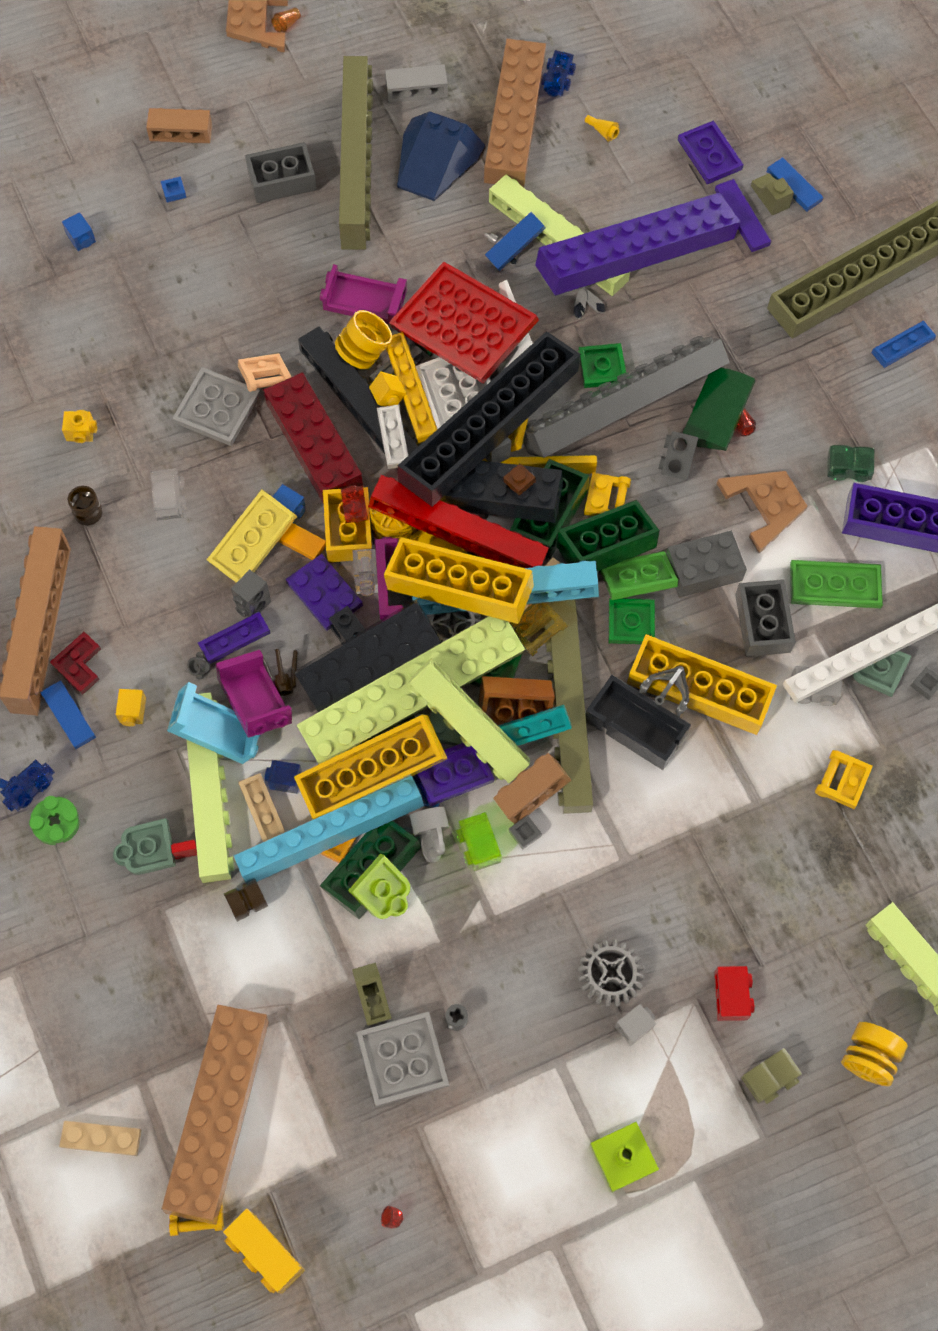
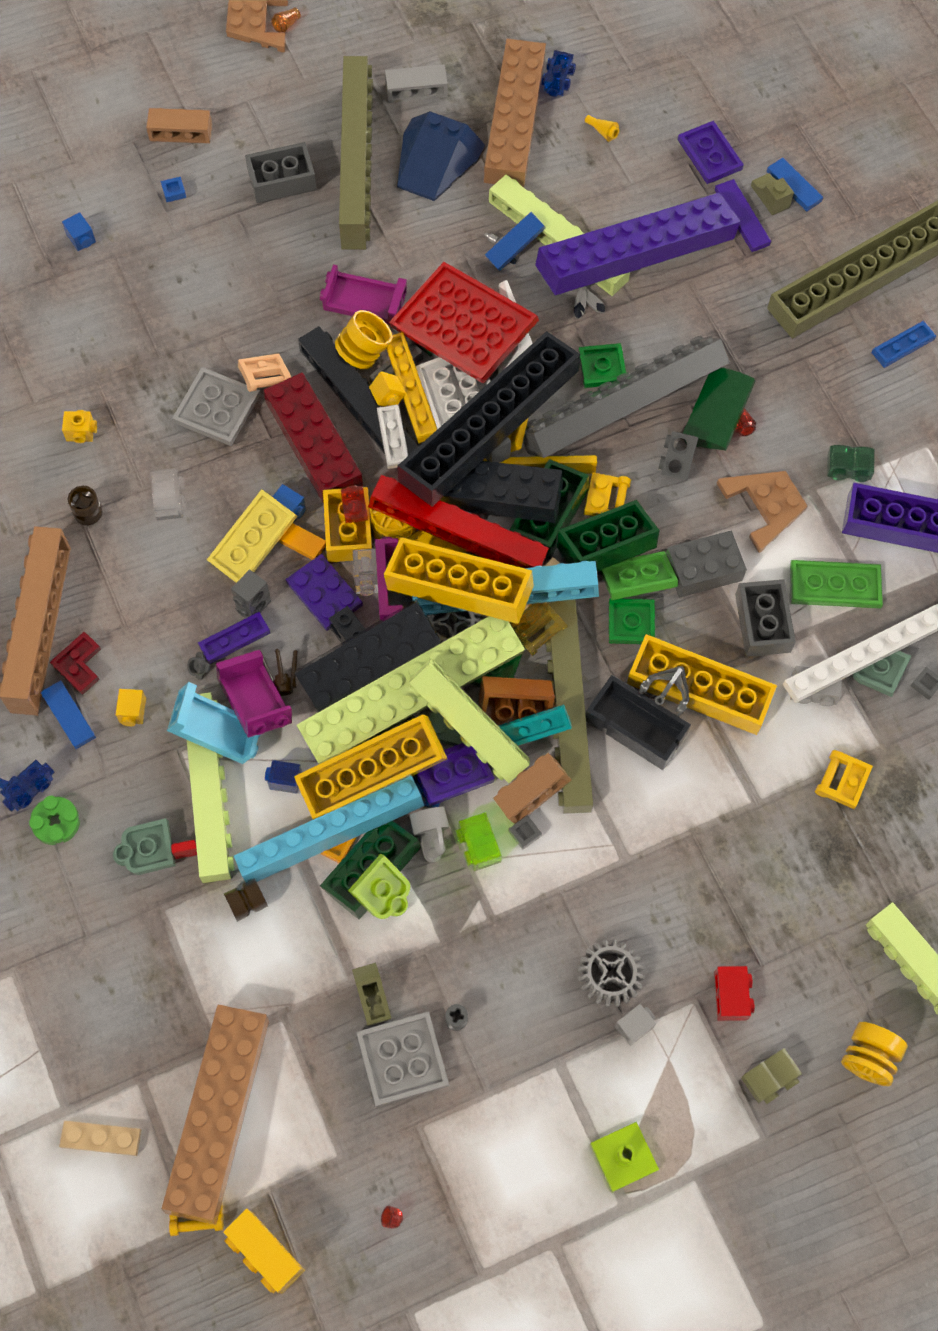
(261, 807): tan plate -> none
(519, 479): reddish brown plate -> none

